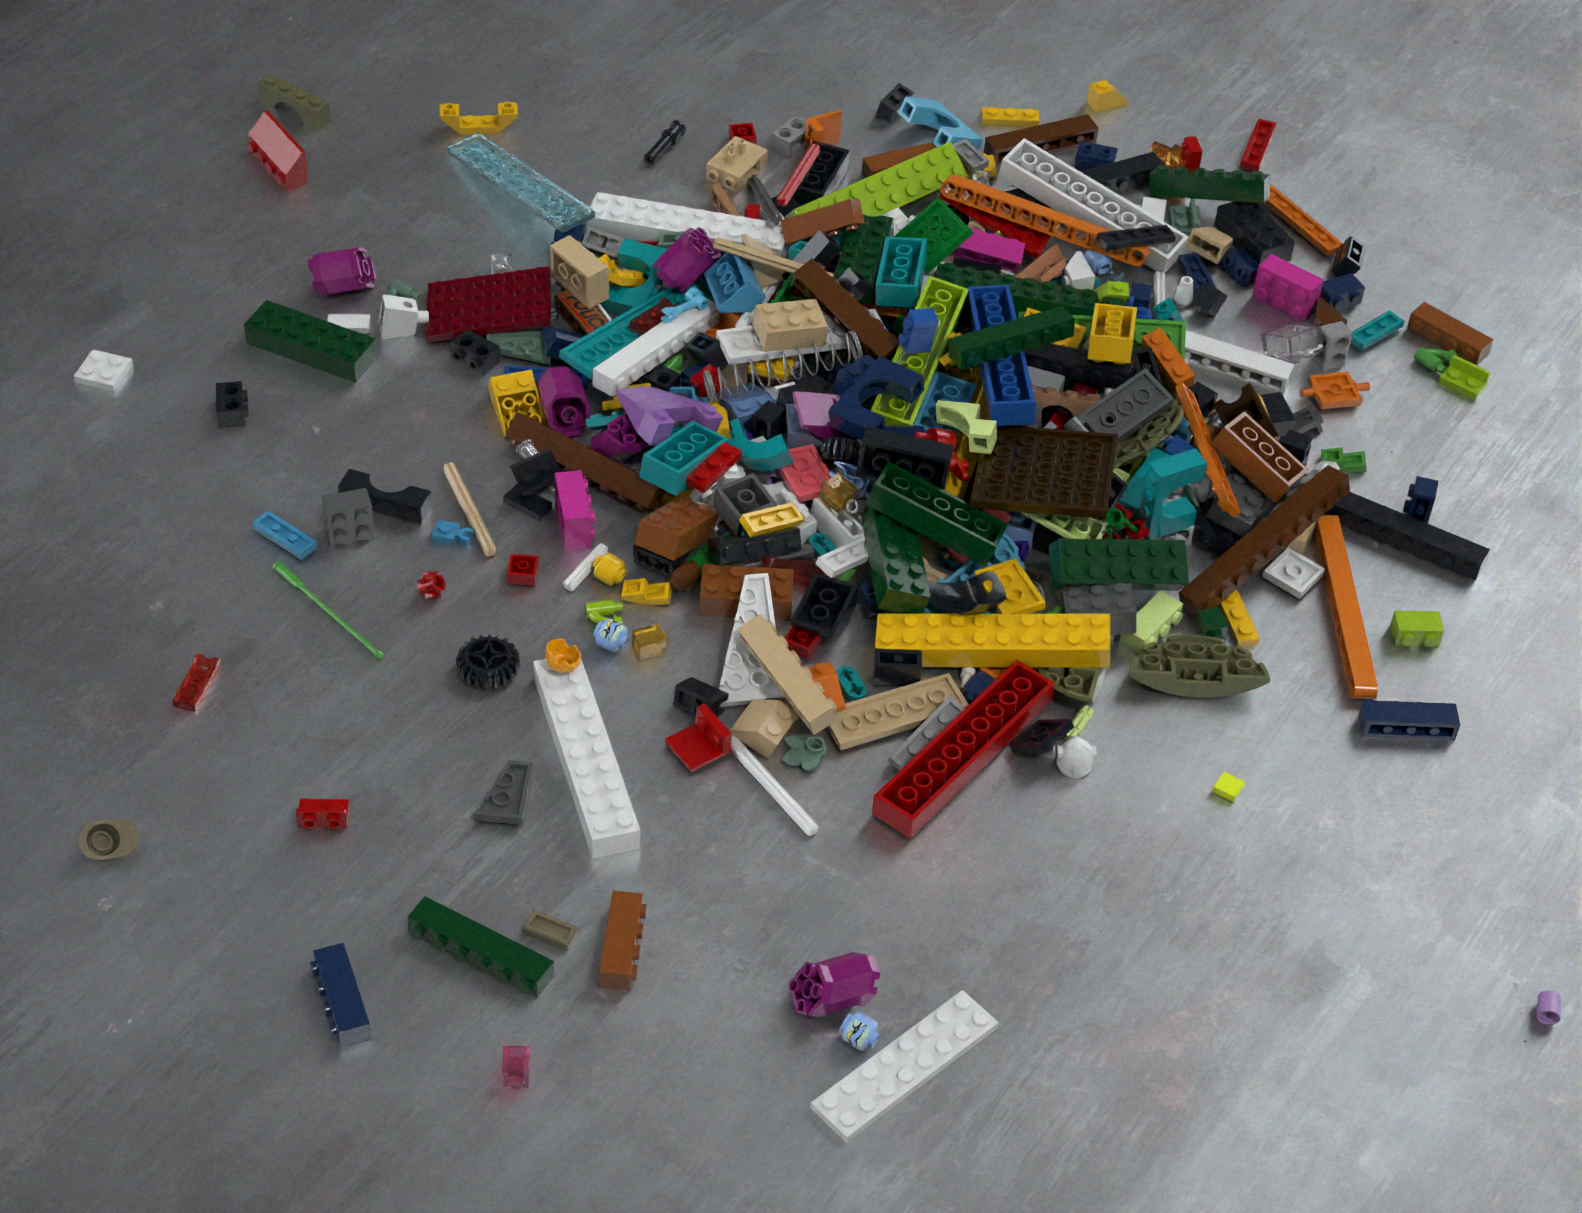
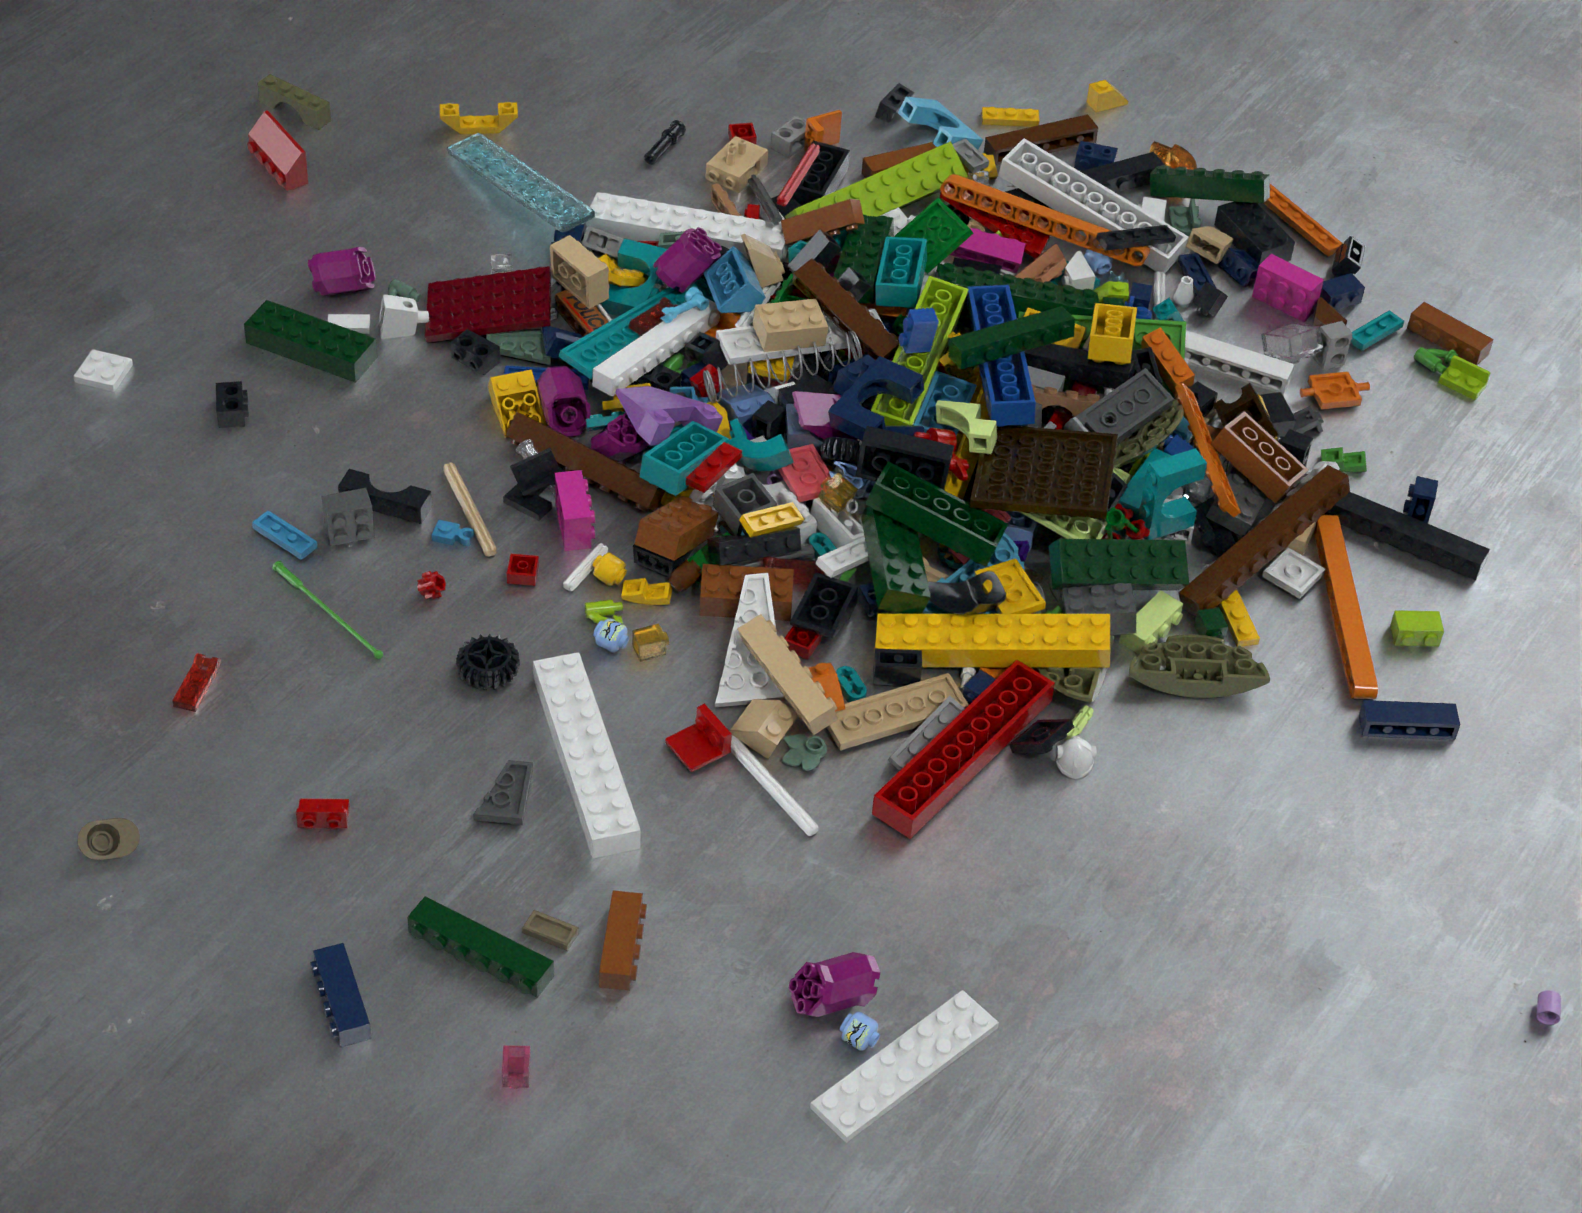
(561, 656): light orange hair -> none
(693, 693): black hinge -> none
(757, 255): tan axle -> none
(1191, 153): red piece -> none
(1191, 495): sand green plate -> none
(1228, 786): neon yellow tile -> none
(1258, 145): red plate -> none

